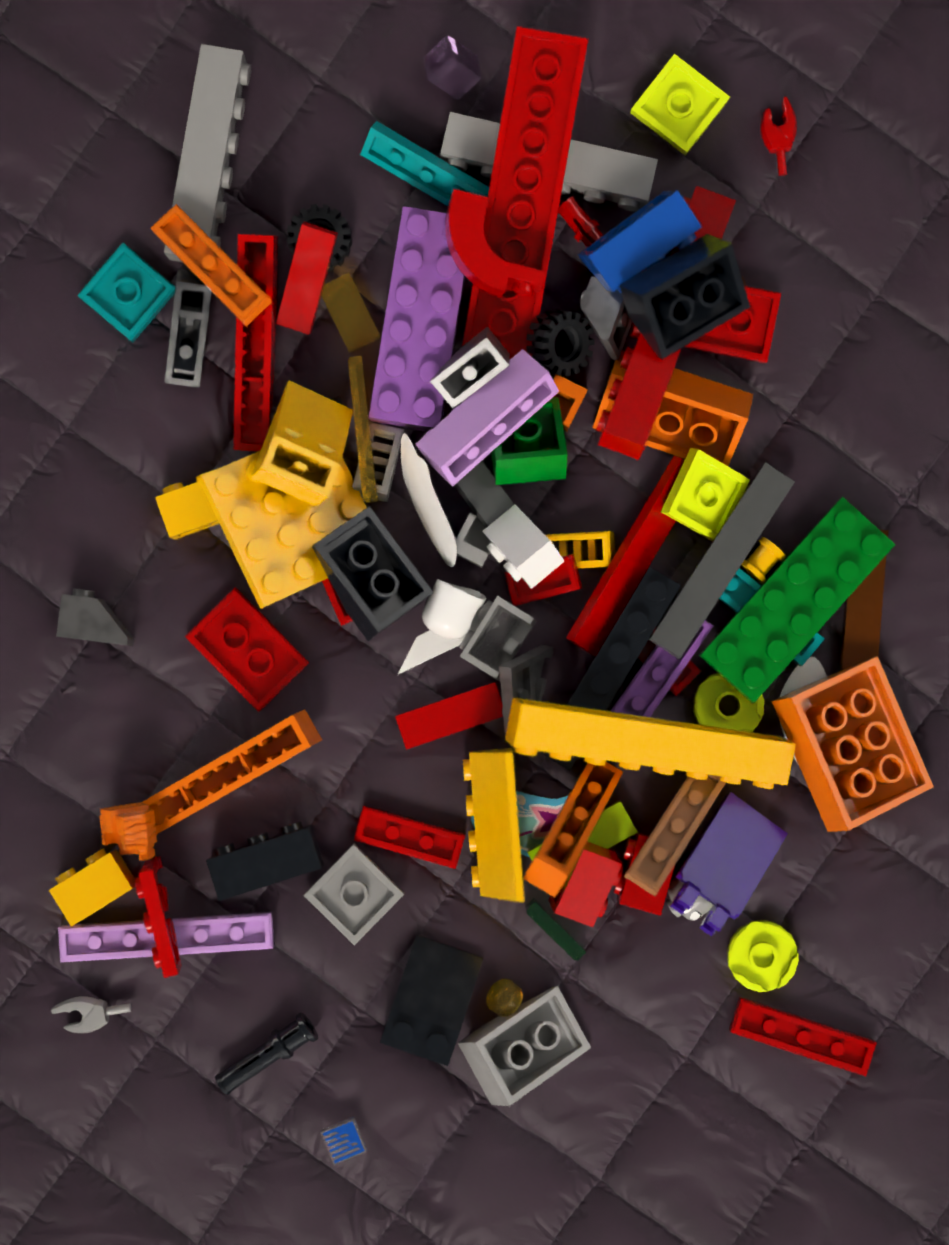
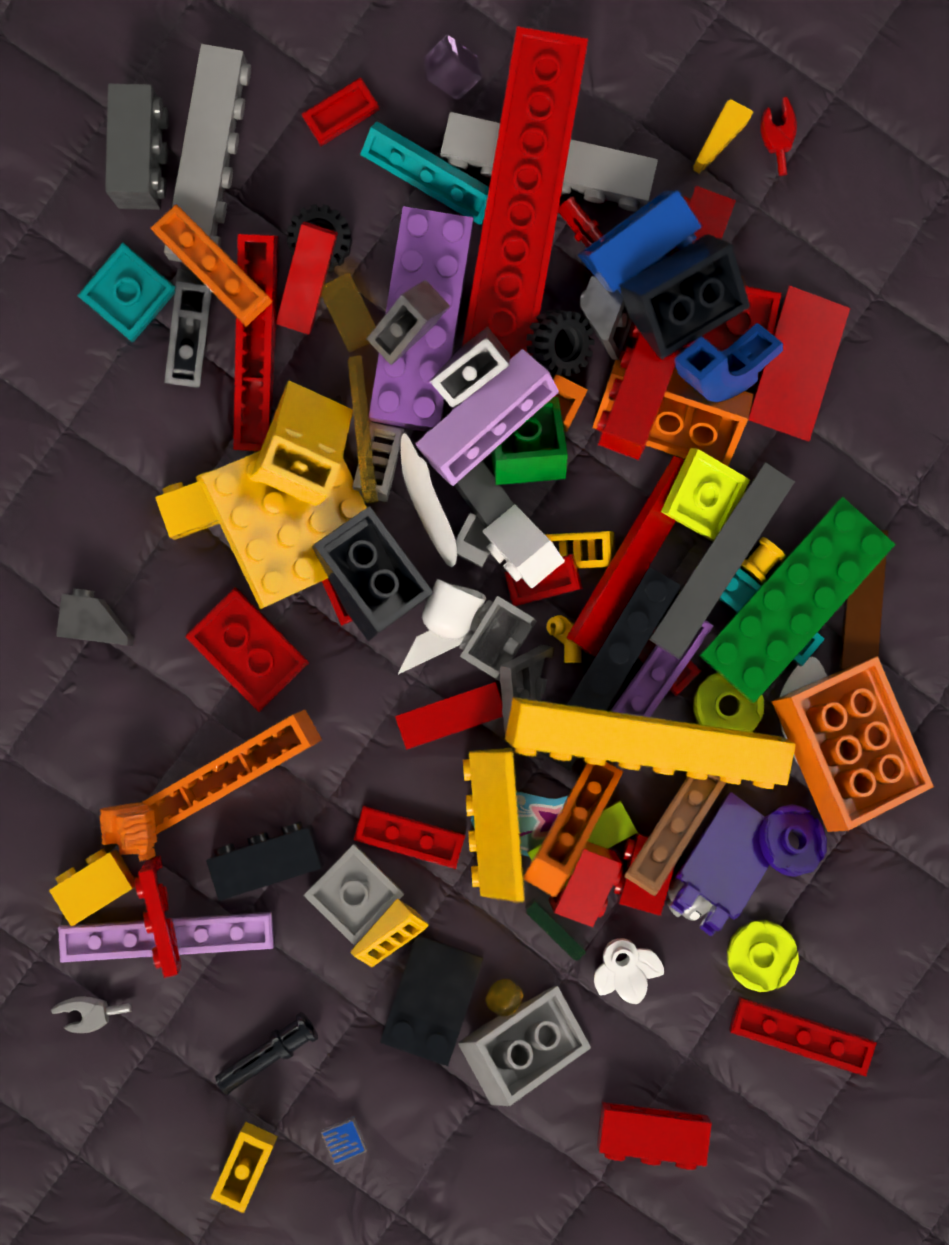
(135, 146): none -> dark grey brick
(244, 1167): none -> yellow brick
(340, 111): none -> red tile
(389, 933): none -> yellow slope
(408, 321): none -> flat silver slope
(474, 256): red arch -> none
(559, 627): none -> yellow arm
(629, 975): none -> white plate
(654, 1135): none -> red brick
(679, 104): neon yellow plate -> none
(728, 125): none -> yellow slope
(728, 372): none -> blue arch
(775, 842): none -> dark purple tile
(798, 377): none -> red piece

